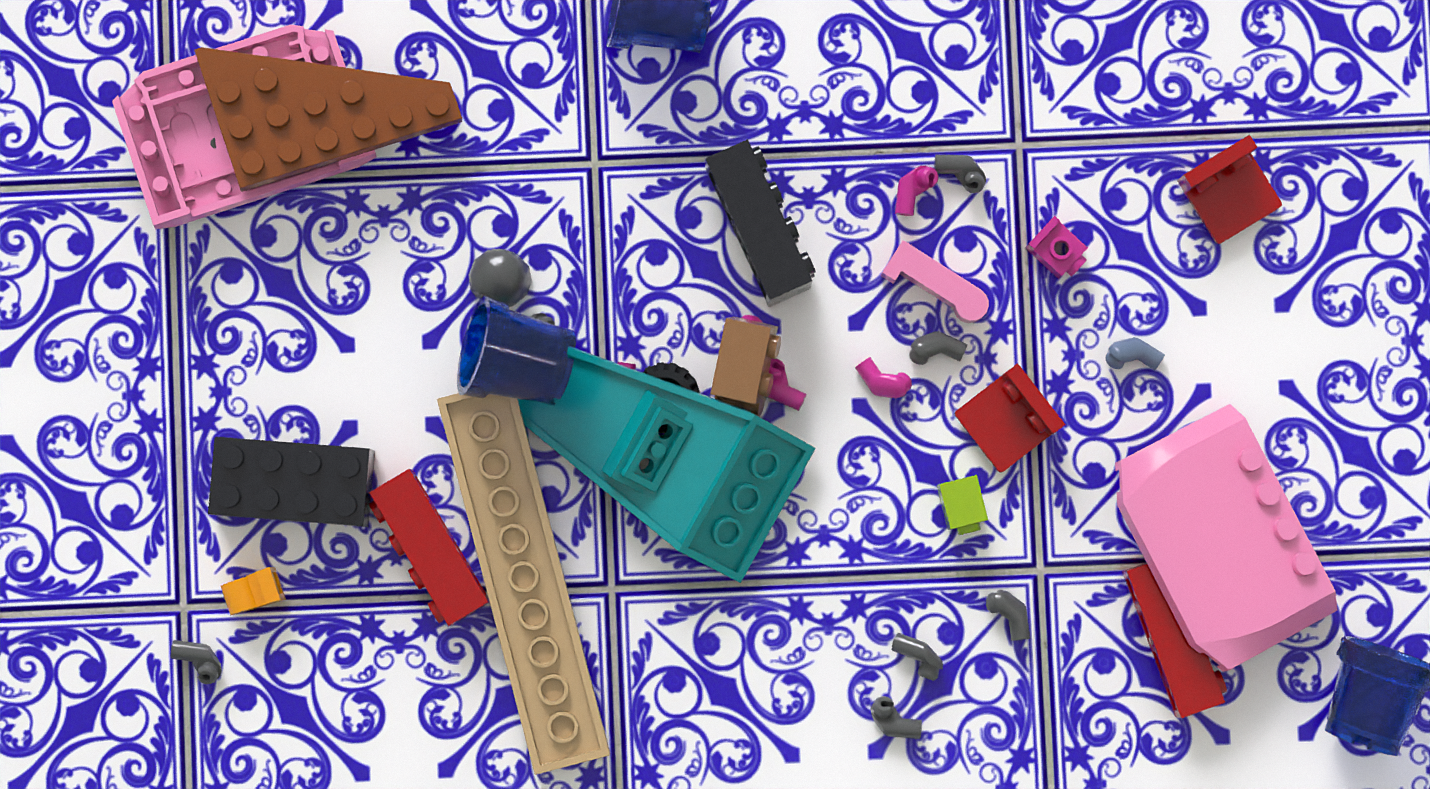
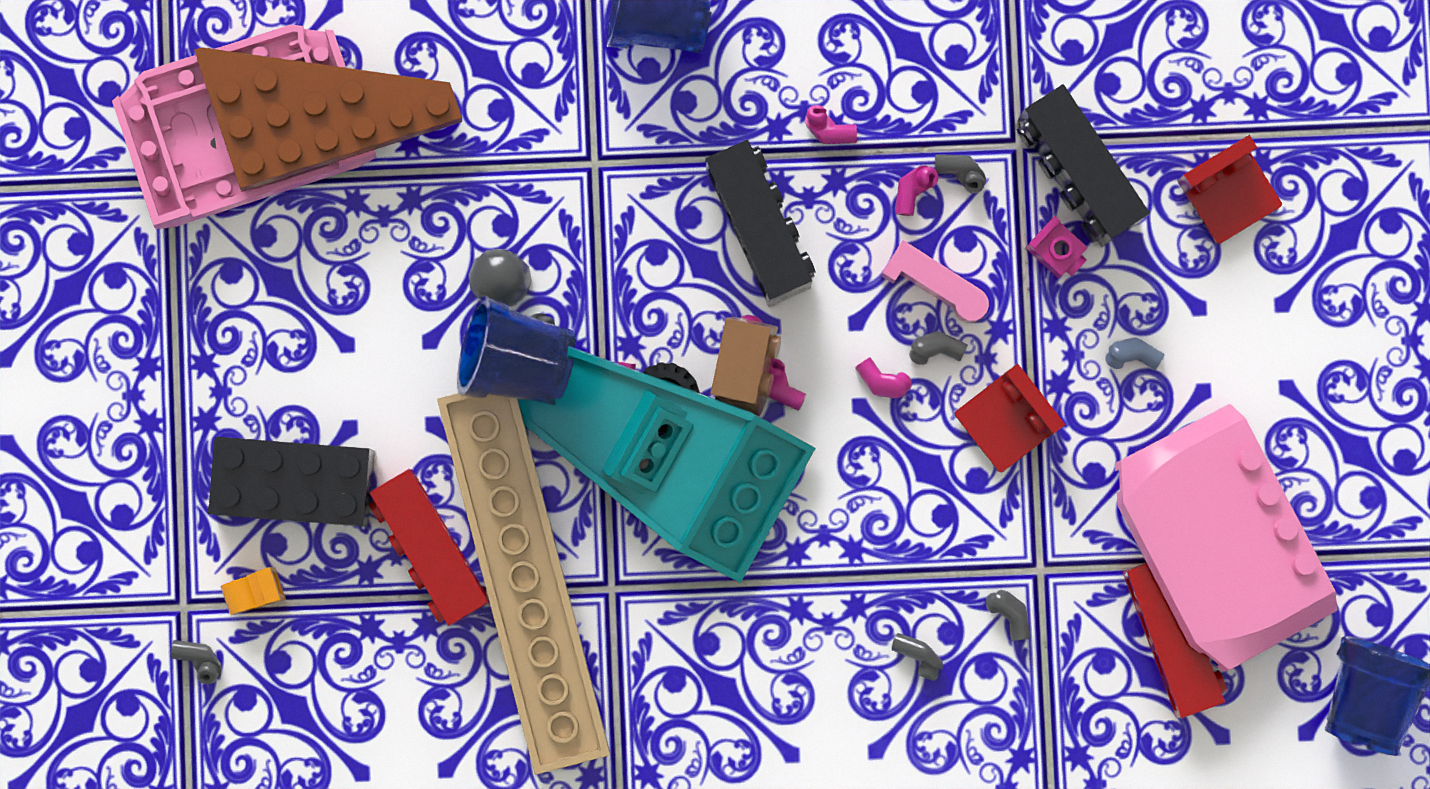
(826, 130): none -> dark pink arm
(891, 722): dark grey arm -> none
(962, 504): lime brick -> none
(1081, 166): none -> black brick

